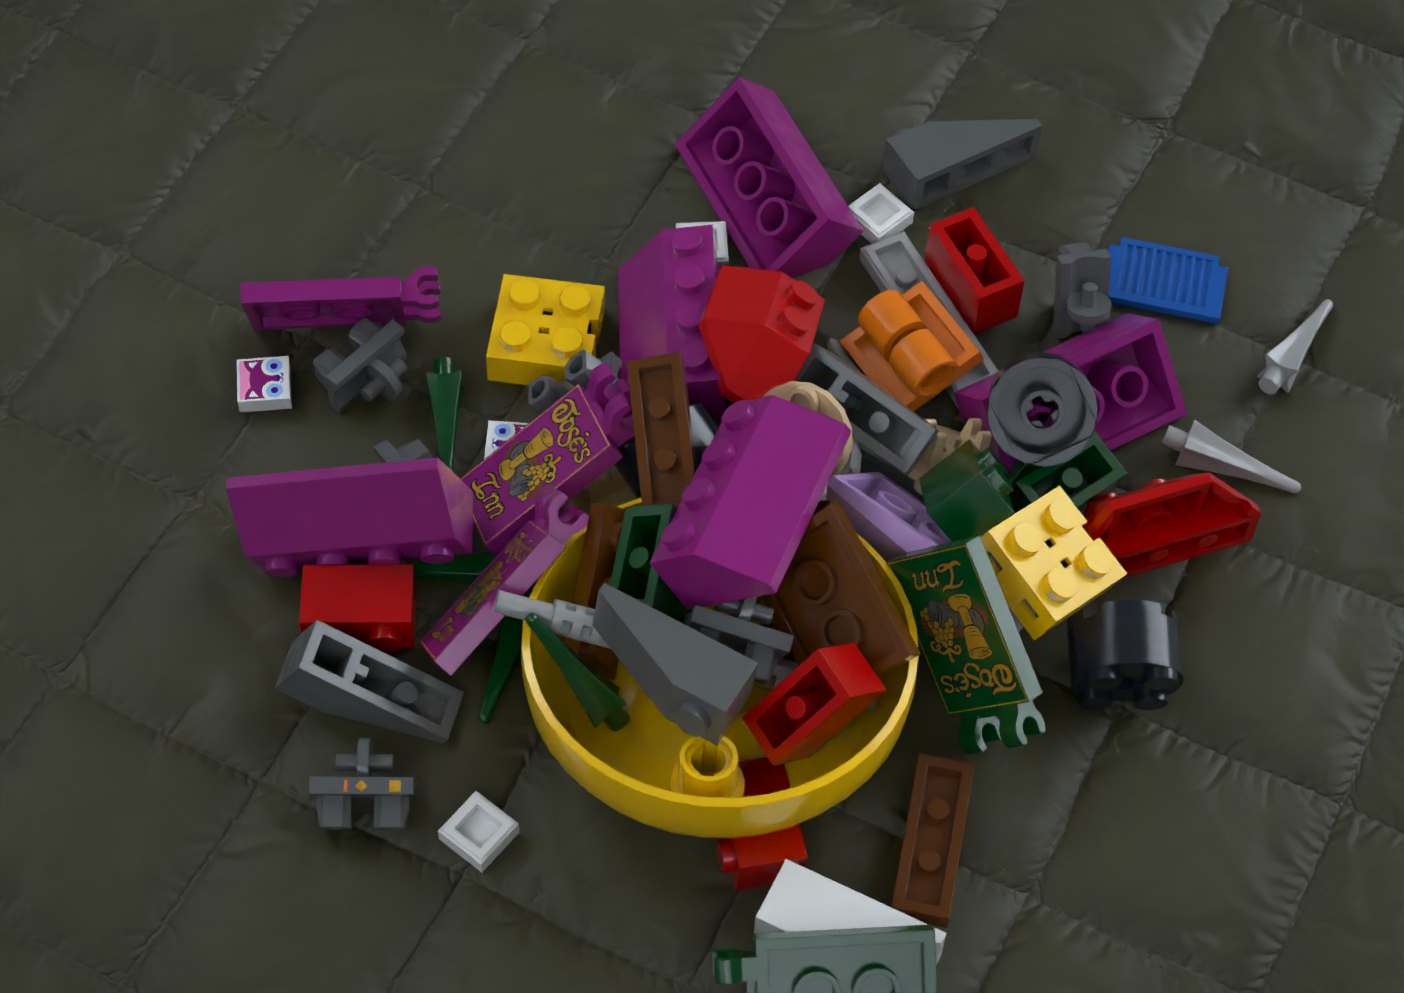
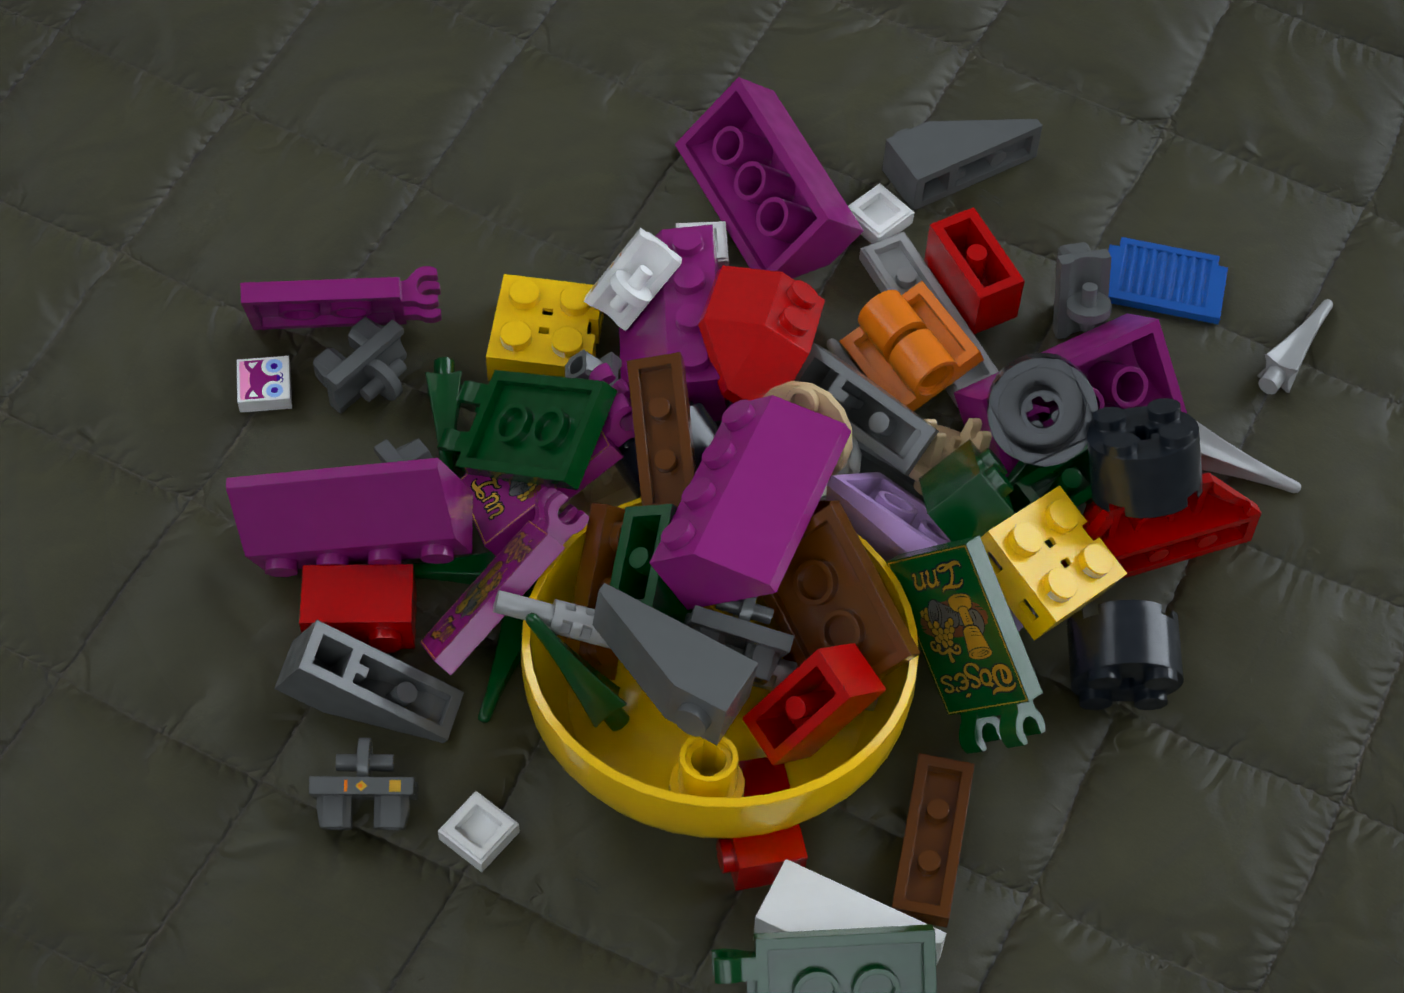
(531, 428): none -> dark green tile
(633, 278): none -> white hips
(1144, 458): none -> black brick

